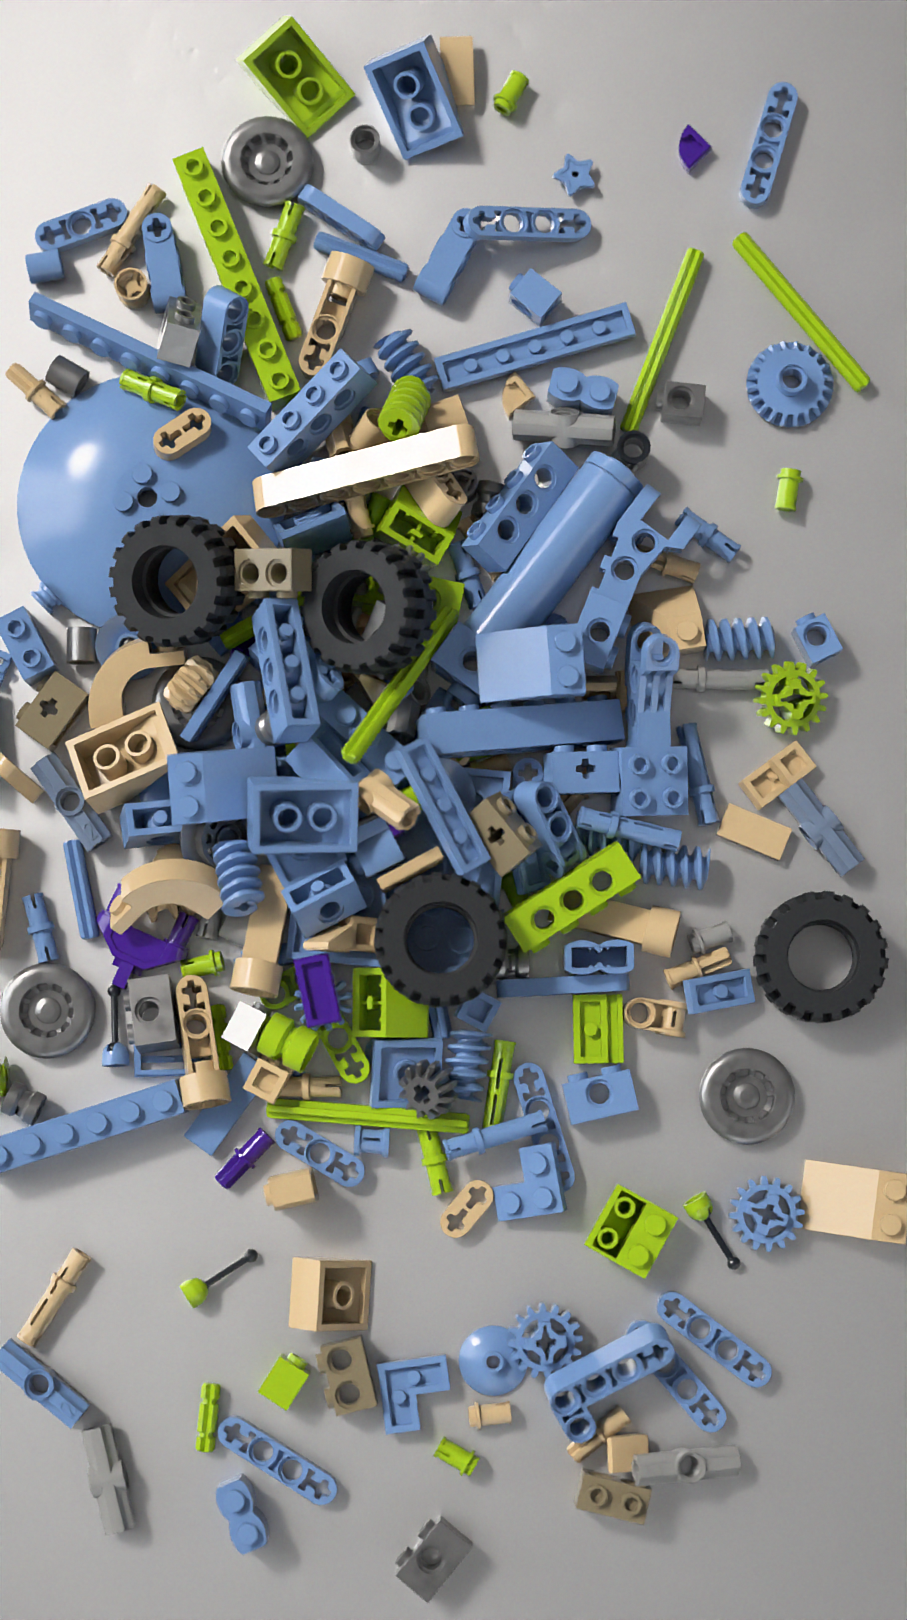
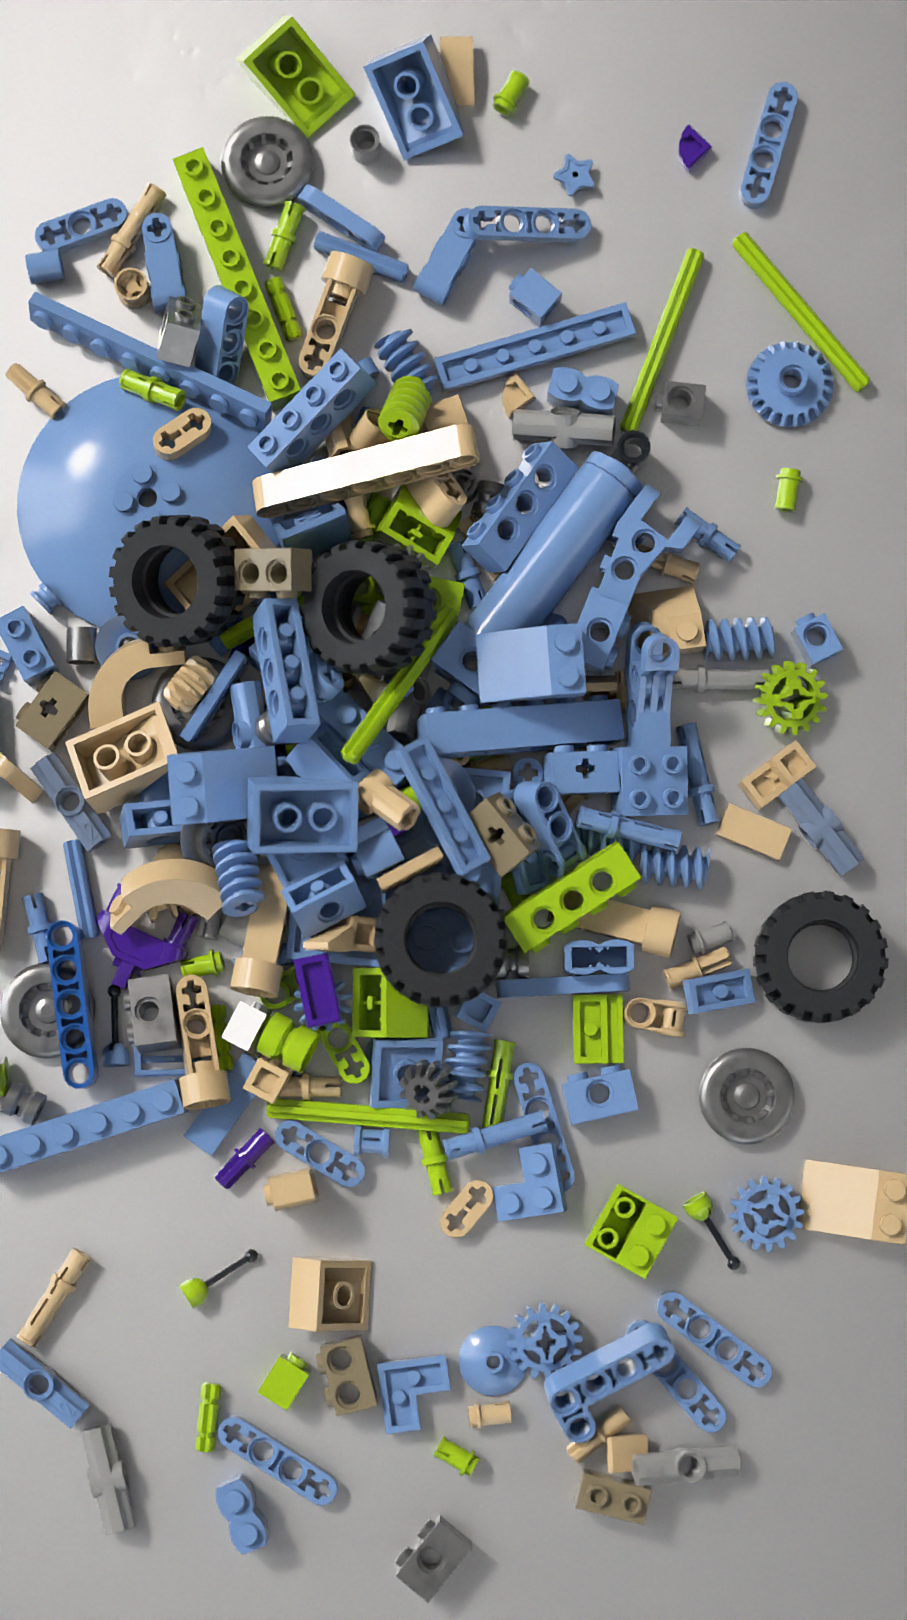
(61, 991): none -> blue beam
(67, 376): flat silver beam -> none

